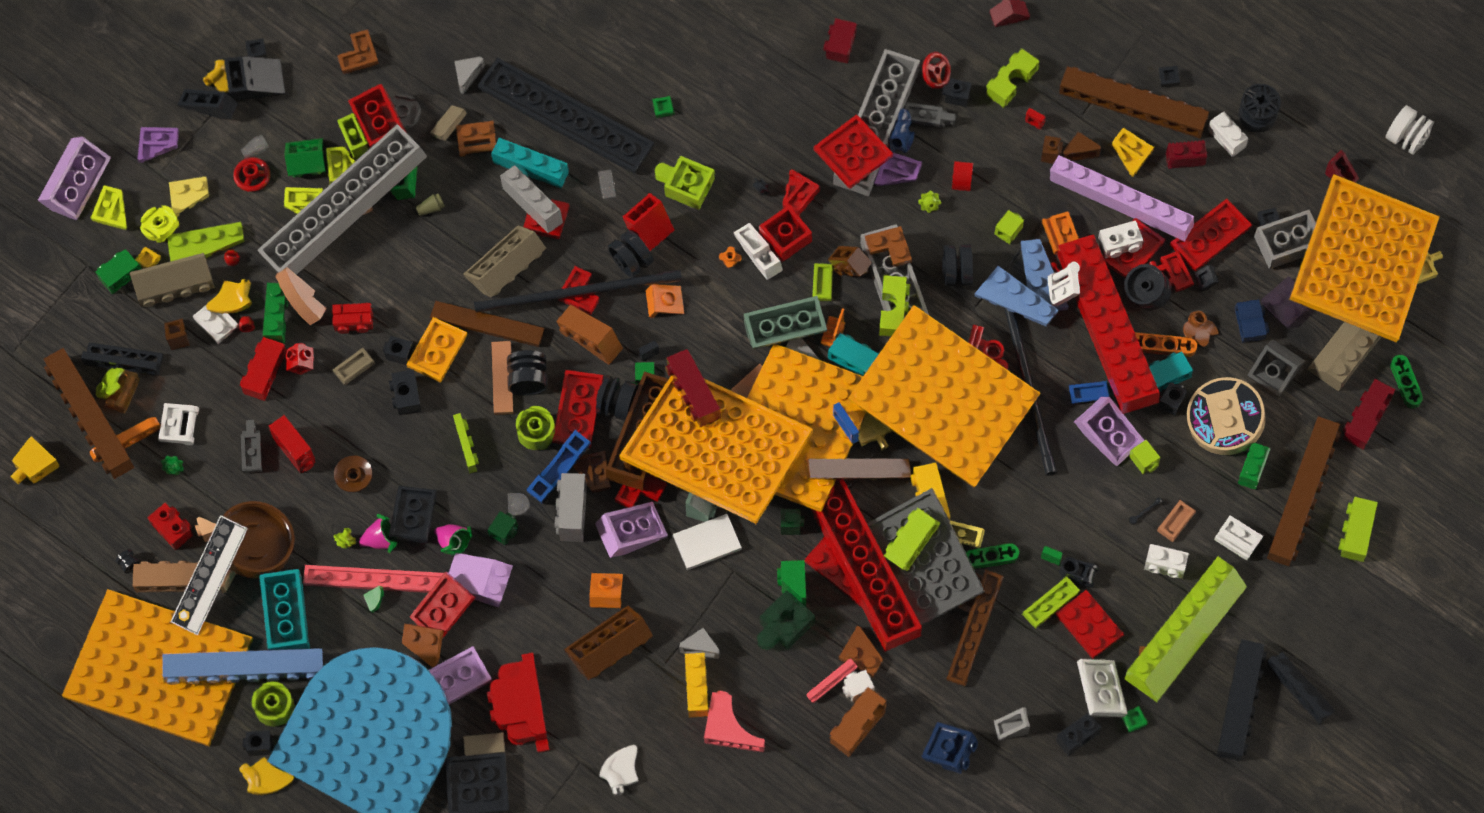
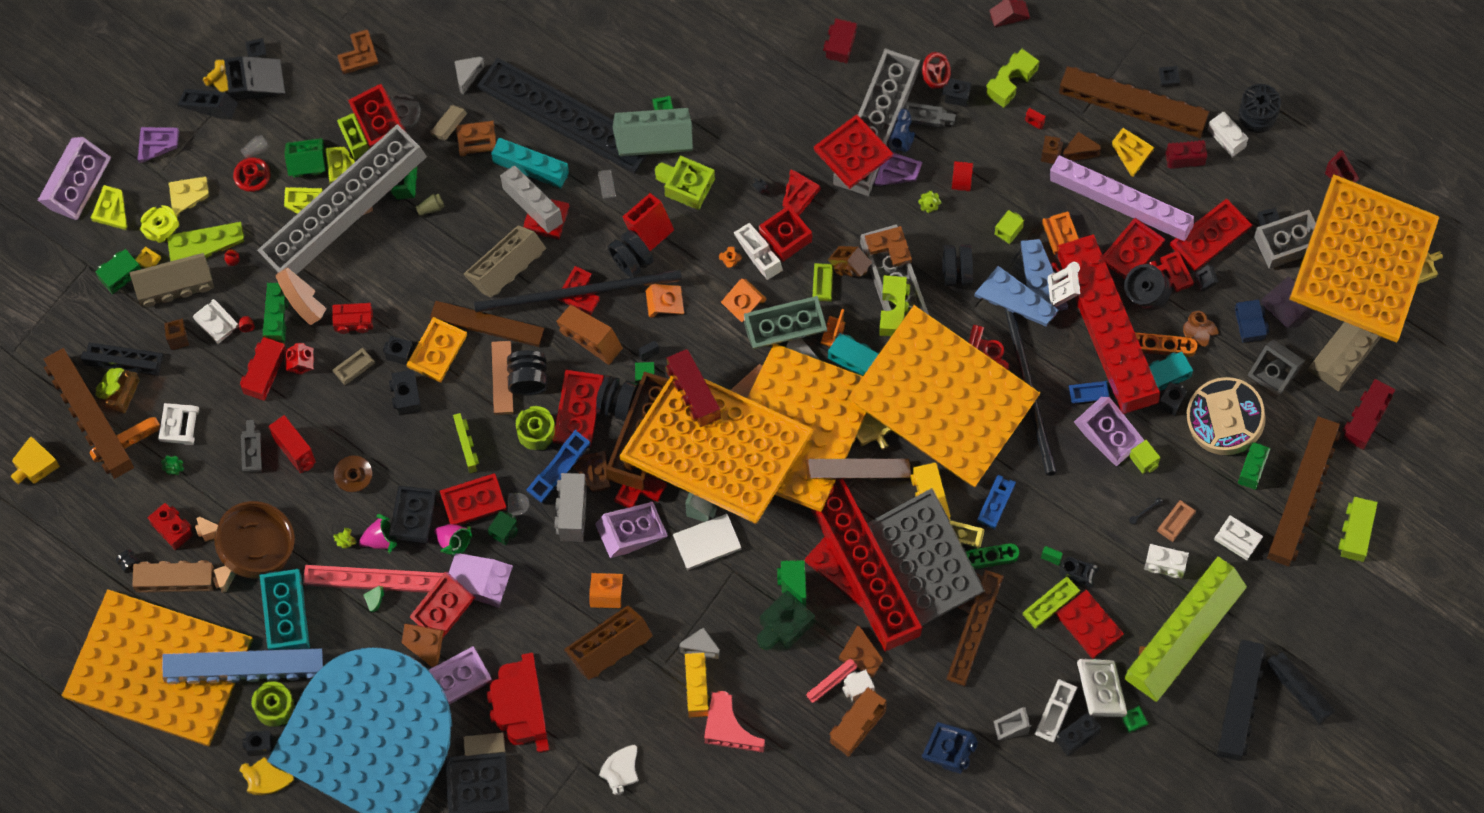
(209, 575): sticker -> none
(231, 298): yellow arm -> none
(473, 500): none -> red plate
(653, 132): none -> sand green slope
(742, 299): none -> orange piece
(791, 521): dark green brick -> none
(845, 422): blue tile -> none
(911, 539): lime brick -> none
(996, 502): none -> blue plate
(1056, 710): none -> white slope
(1120, 239): white brick -> none
(1409, 129): white wheel -> none
(1416, 392): green beam -> none

